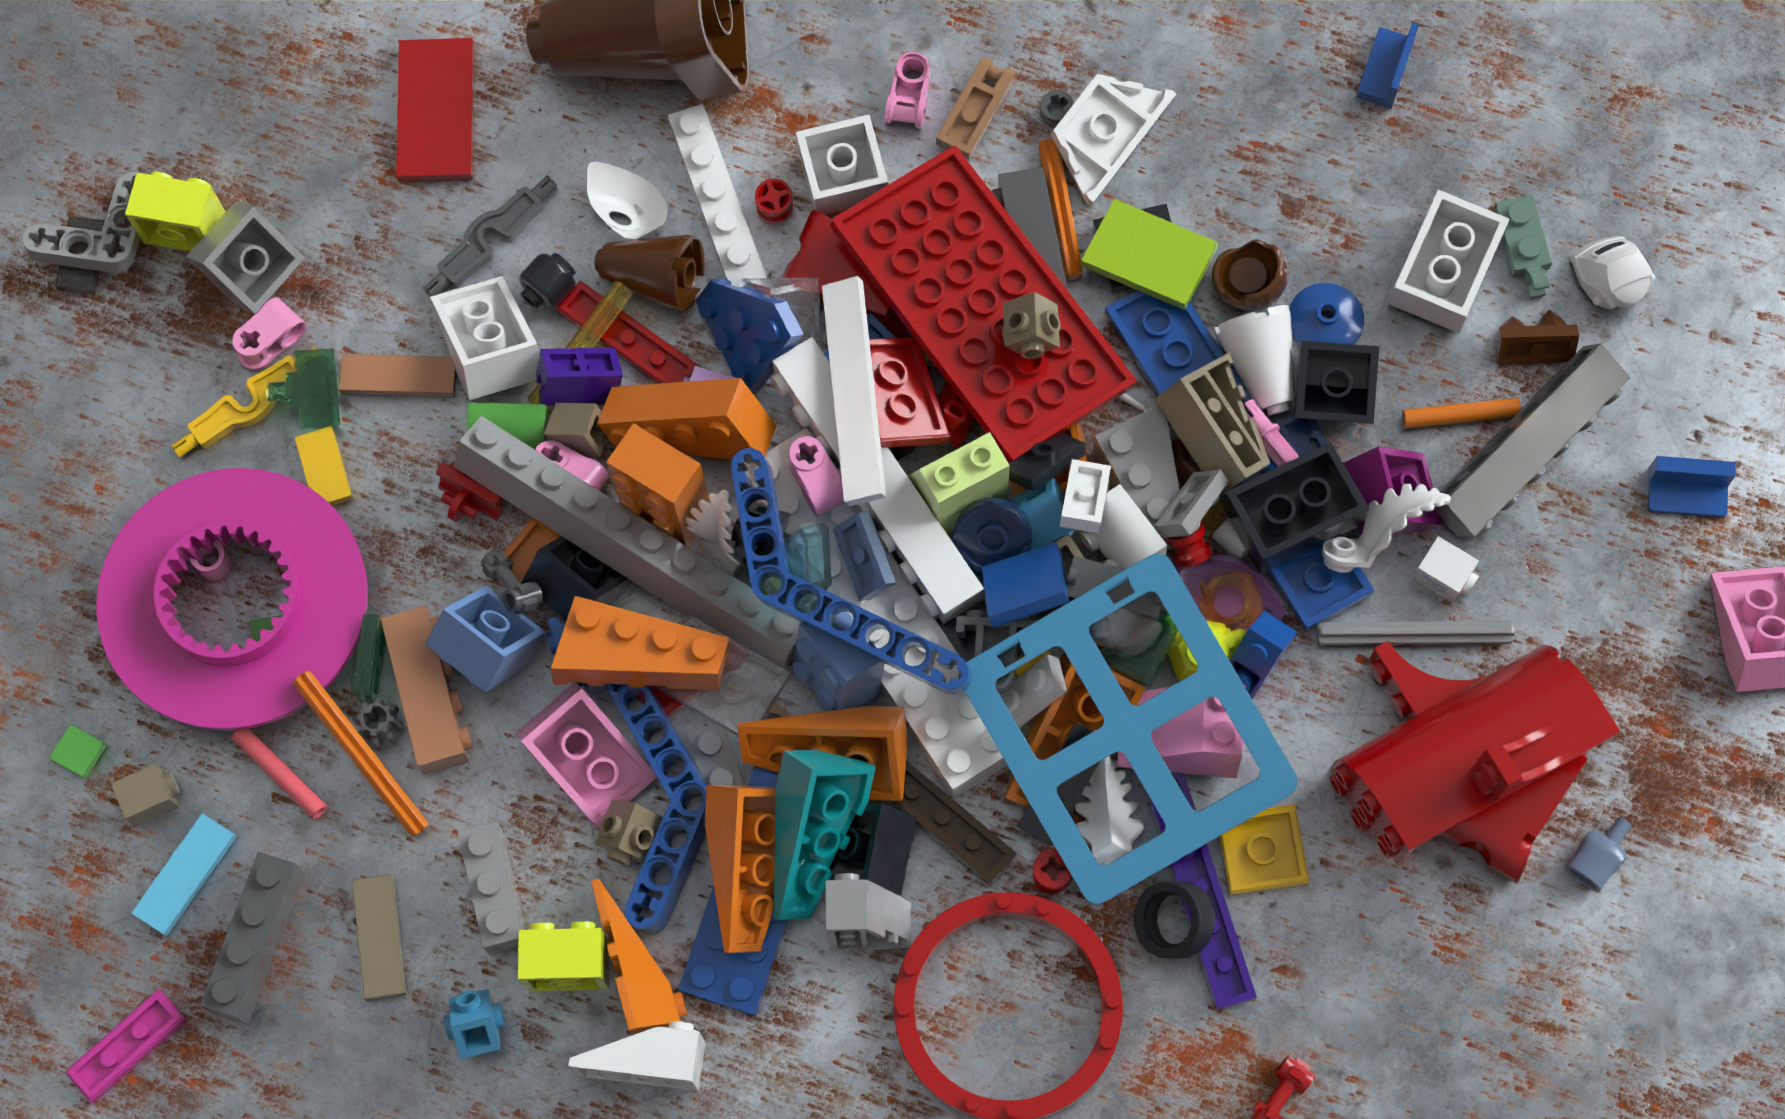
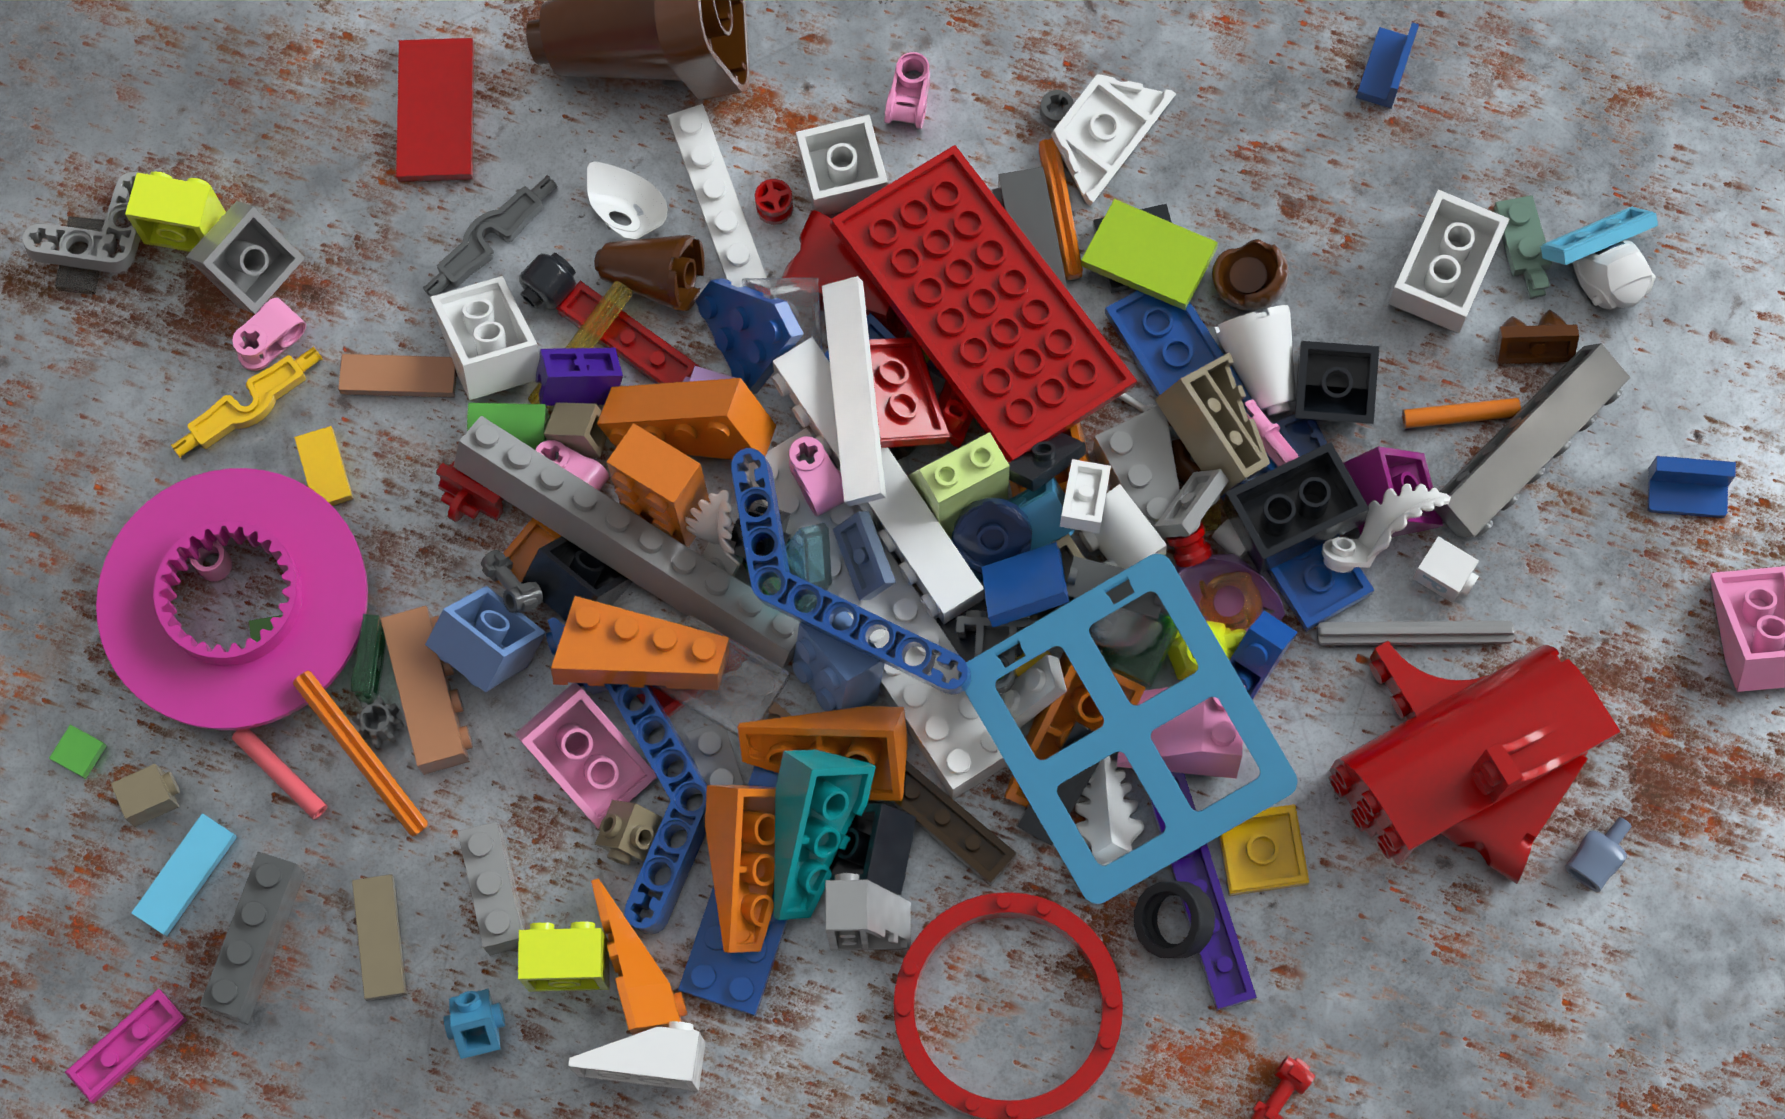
(310, 388): clear green hinge -> none
(976, 107): medium nougat plate -> none
(1031, 325): dark tan brick -> none
(1052, 879): red wheel -> none
(1310, 325): blue dish -> none
(1599, 235): none -> medium azure tile

